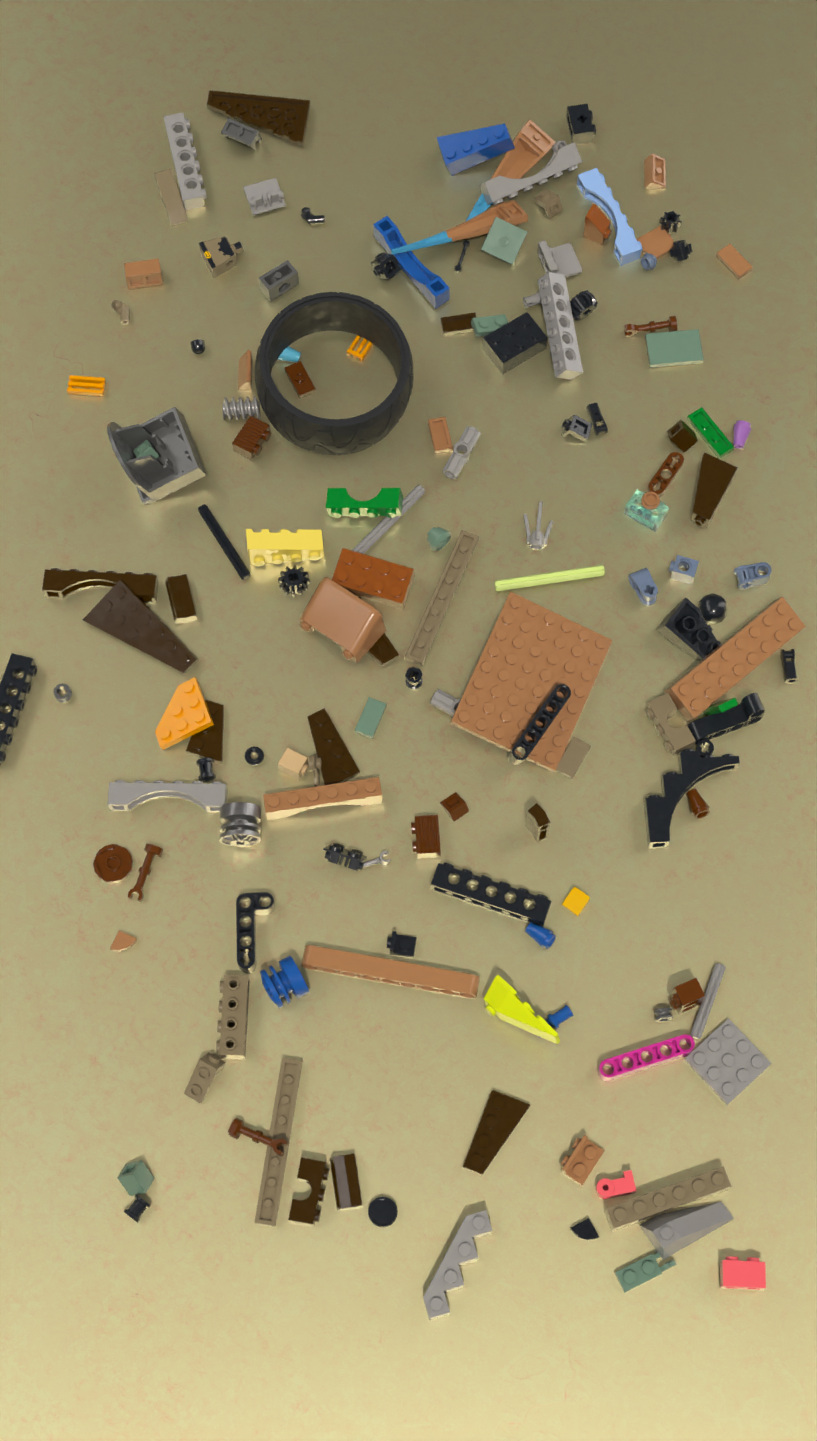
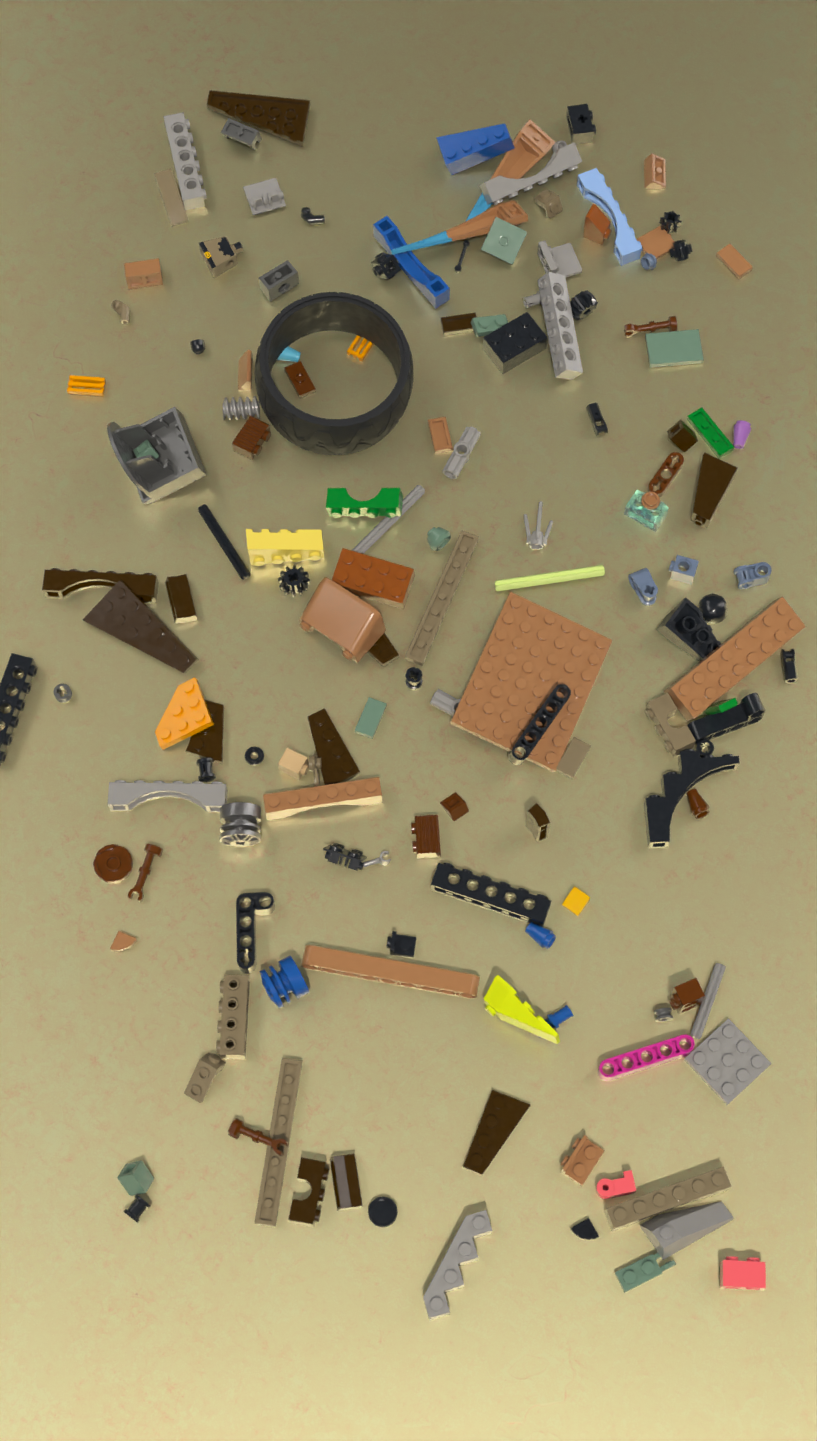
(576, 427): bracket -> none

